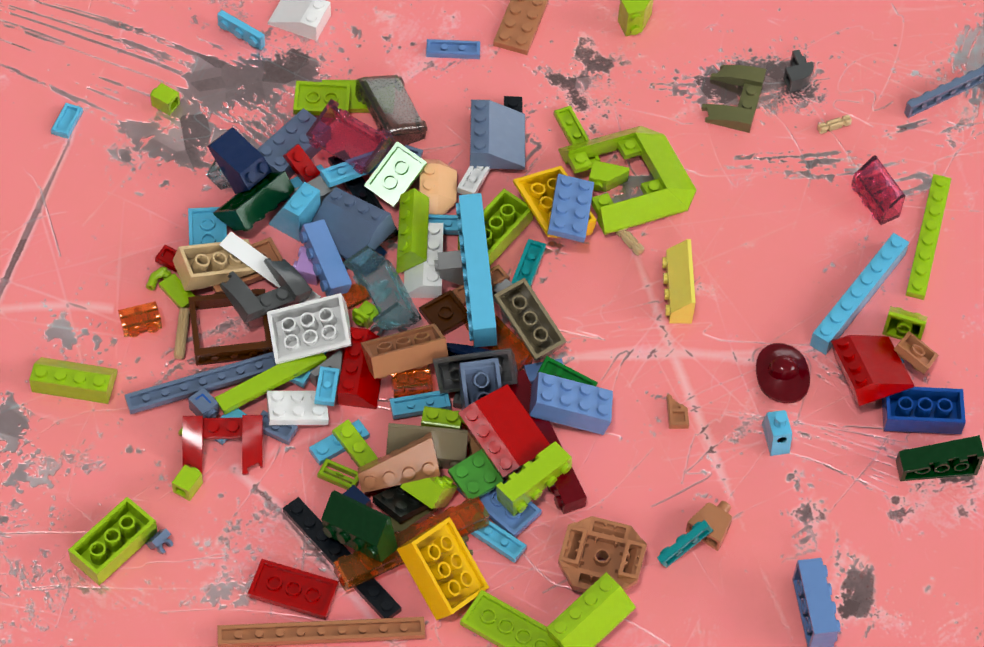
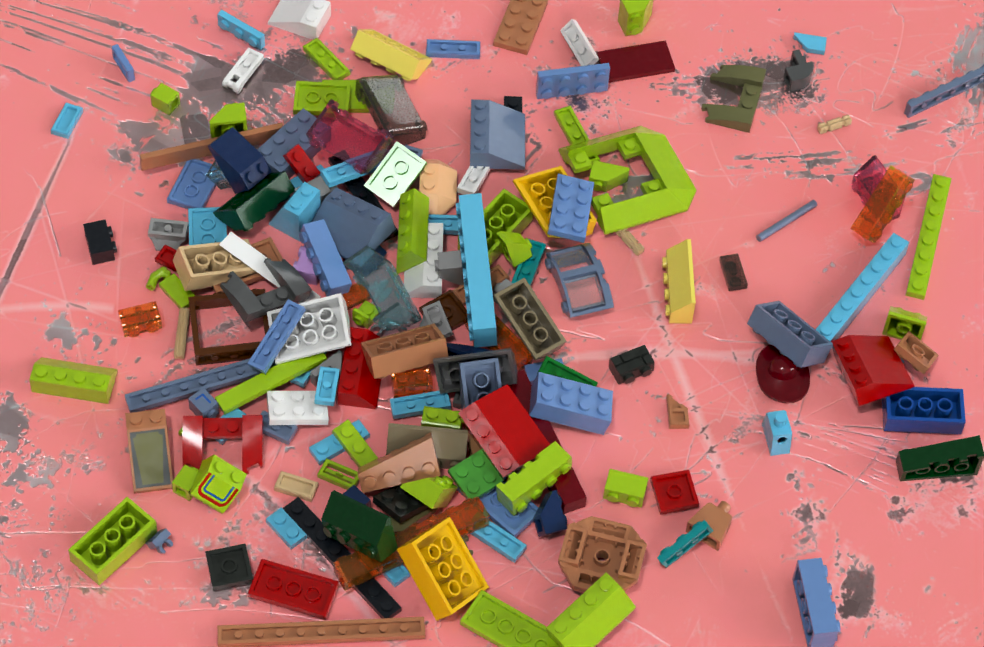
(99, 241): none -> black brick
(123, 63): none -> medium blue tile
(149, 450): none -> slope
(167, 233): none -> light grey slope
(192, 186): none -> medium blue tile
(199, 149): none -> nougat tile
(217, 483): none -> lime slope
(229, 116): none -> lime slope
(229, 567): none -> pearl dark grey plate
(243, 70): none -> white plate
(276, 336): none -> medium blue plate
(286, 528): none -> medium azure plate
(296, 486): none -> tan tile
(326, 60): none -> lime tile
(390, 53): none -> light yellow slope
(397, 575): none -> medium azure tile
(435, 314): none -> light grey slope
(514, 247): none -> lime slope
(549, 516): none -> dark blue slope
(572, 81): none -> medium blue plate
(579, 43): none -> white plate
(579, 280): none -> window
(625, 488): none -> lime brick
(631, 365): none -> pearl dark grey brick
(637, 61): none -> dark red tile
(674, 492): none -> red plate
(733, 272): none -> clear smoke plate
(785, 221): none -> sand blue bar
(789, 334): none -> sand blue brick
(811, 43): none -> medium azure tile
(883, 204): none -> clear orange brick

